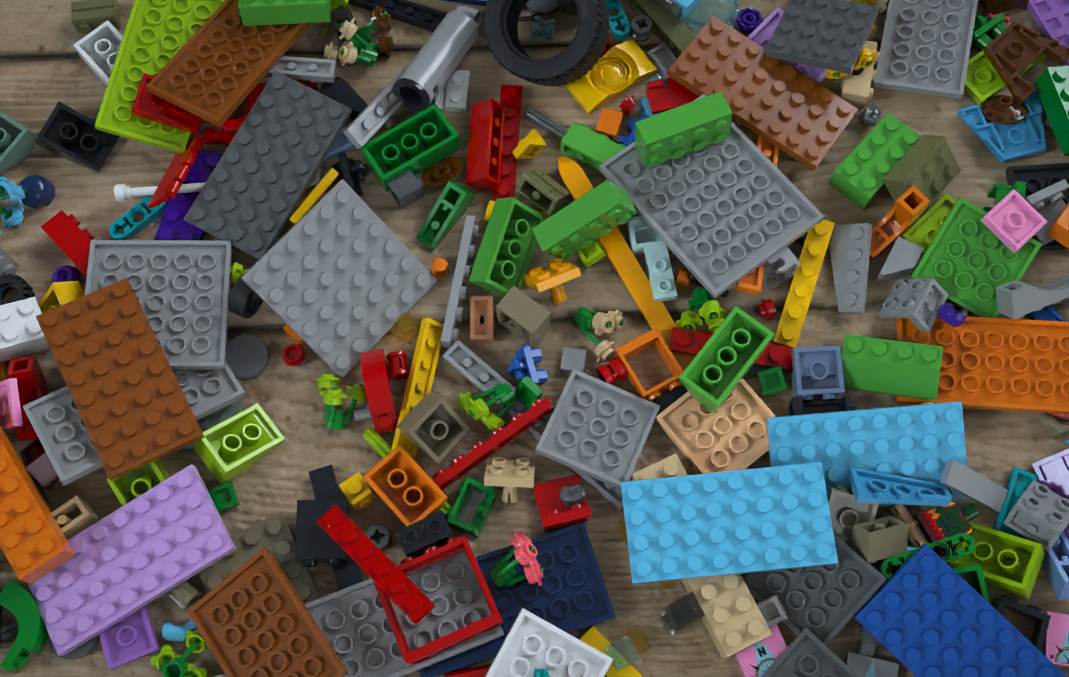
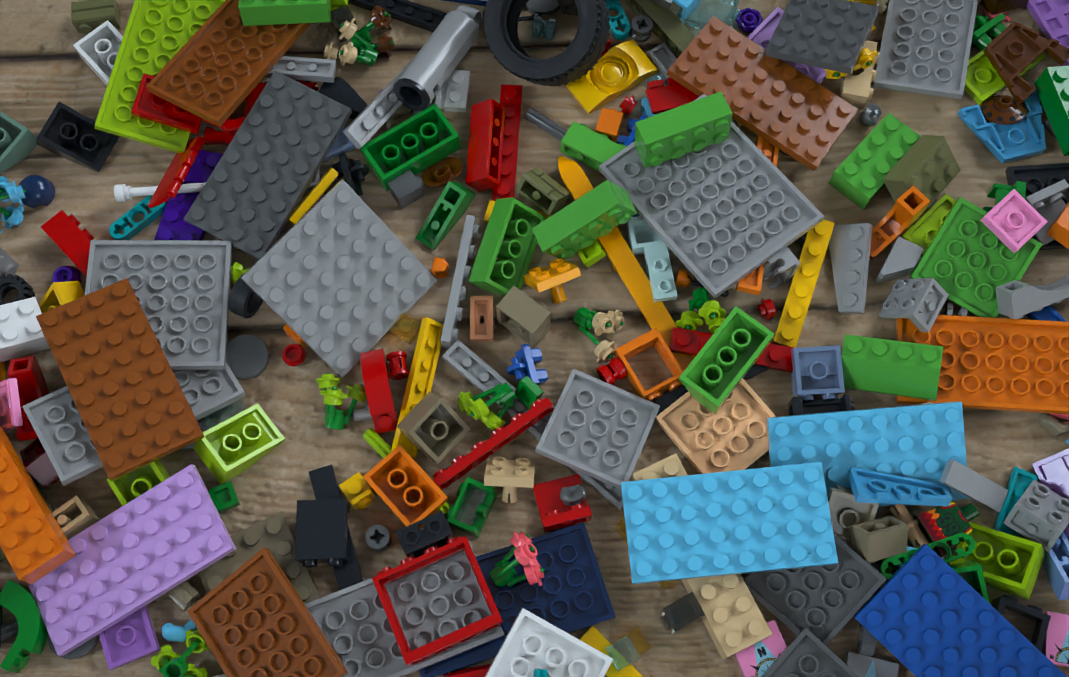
(376, 565): red plate -> none
(529, 146): yellow bracket -> none
(572, 359): light grey tile -> none
(772, 380): green plate -> none
(772, 610): light grey tile -> none
(950, 315): dark purple plate -> none

